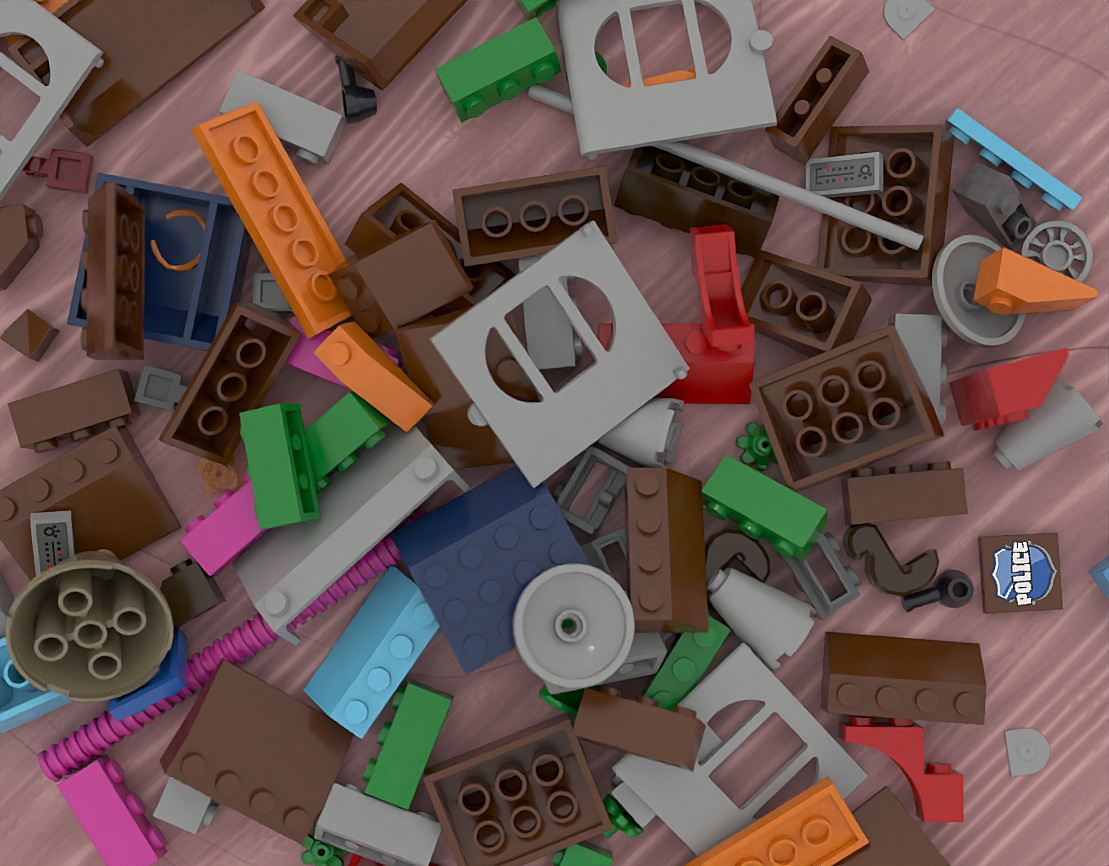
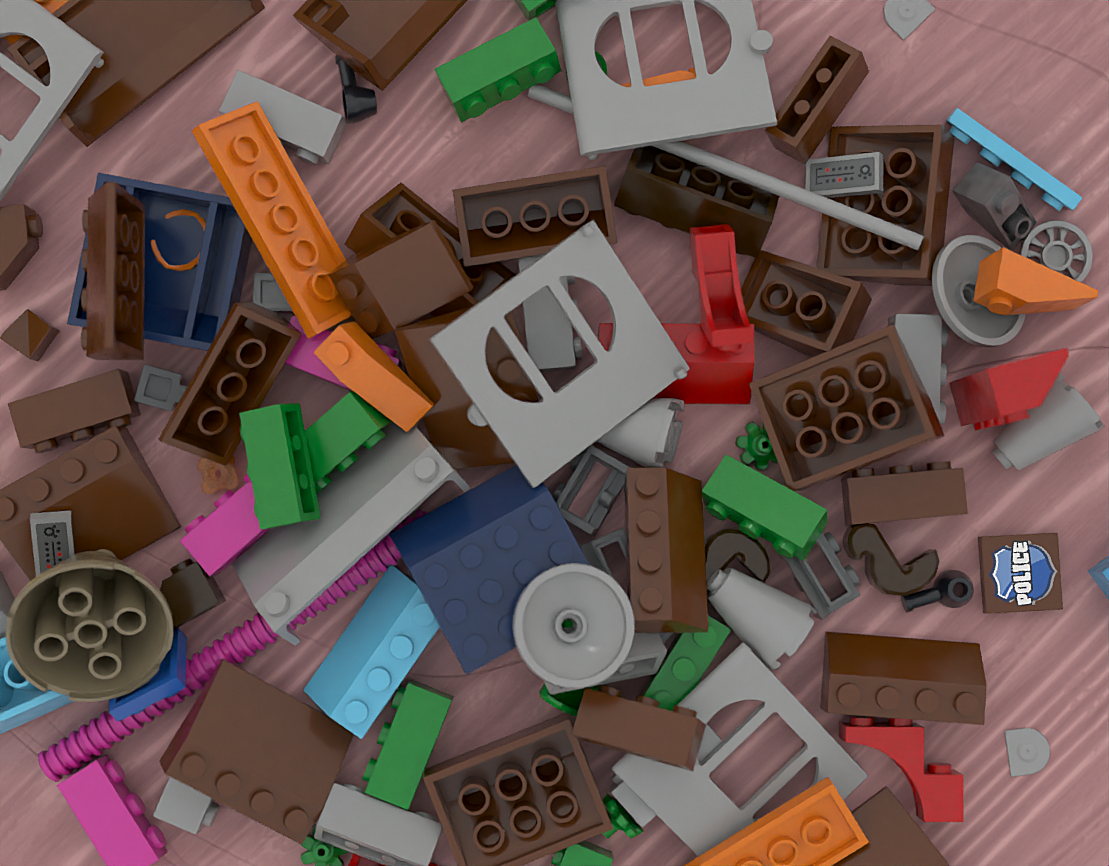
(63, 170): dark red plate -> none

